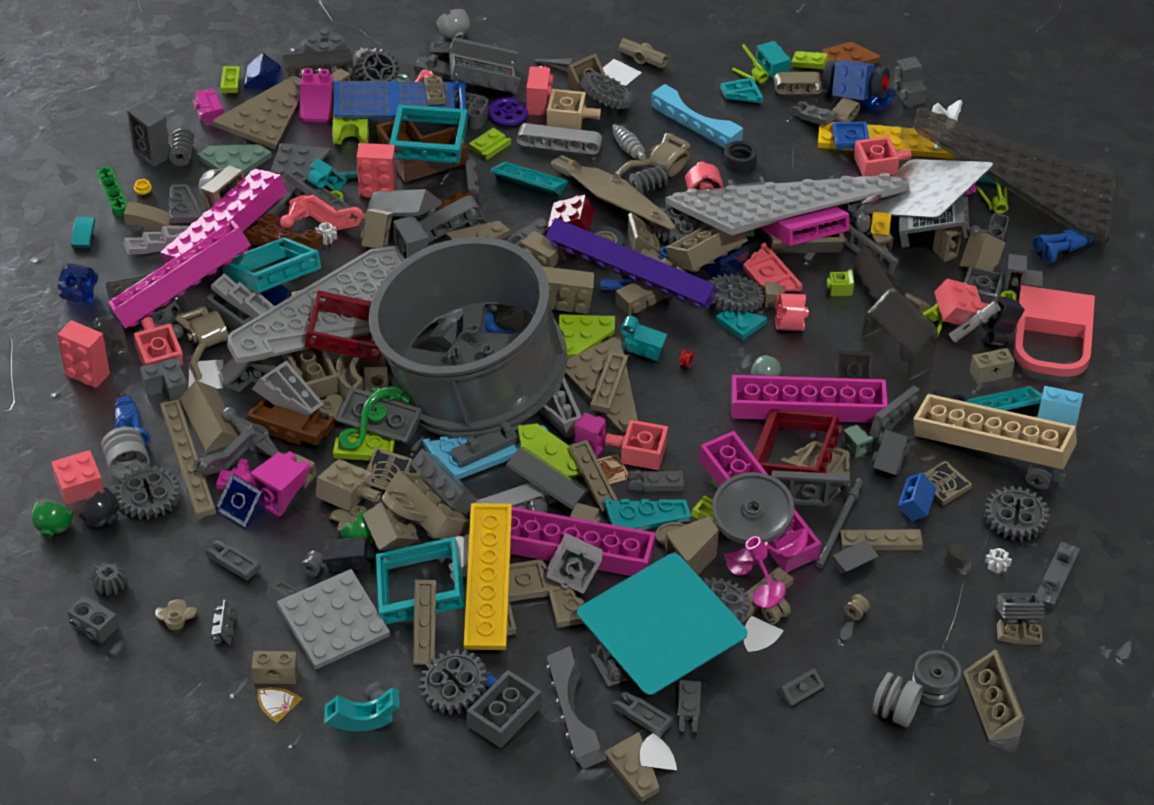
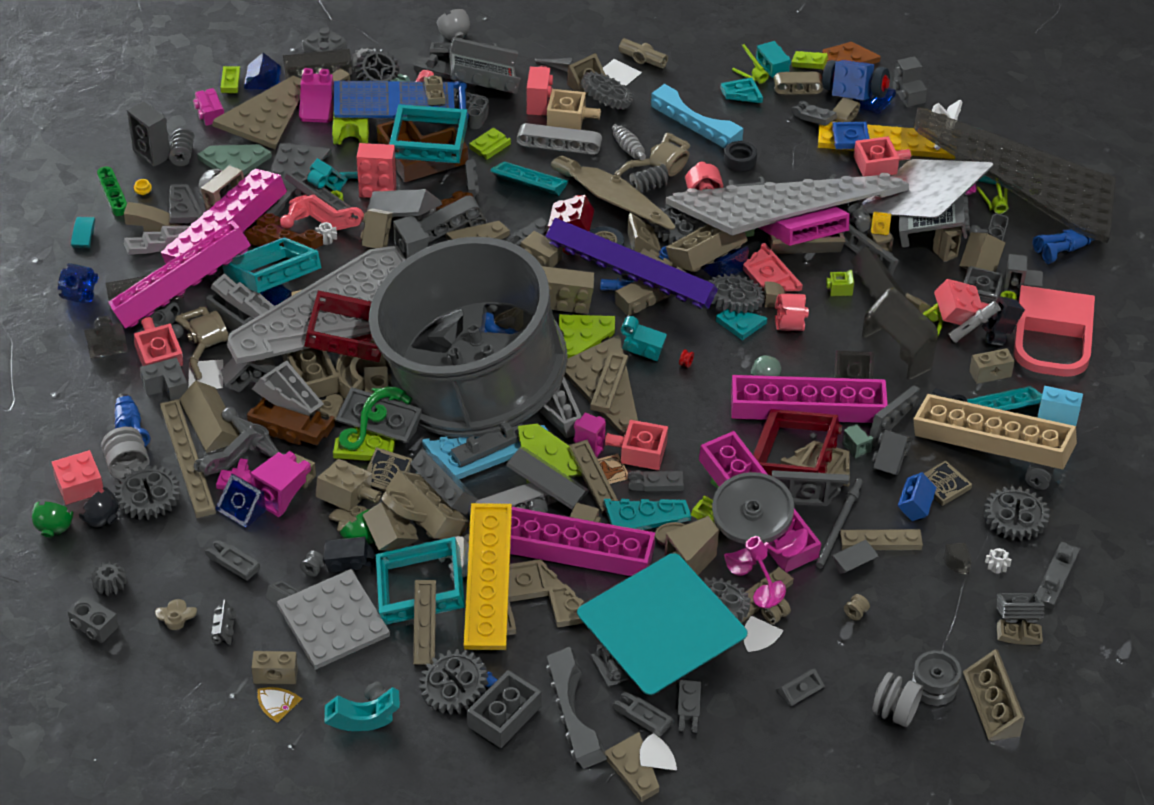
(83, 354): coral brick -> none
(508, 111): dark purple plate -> none
(574, 563): light grey brick -> none

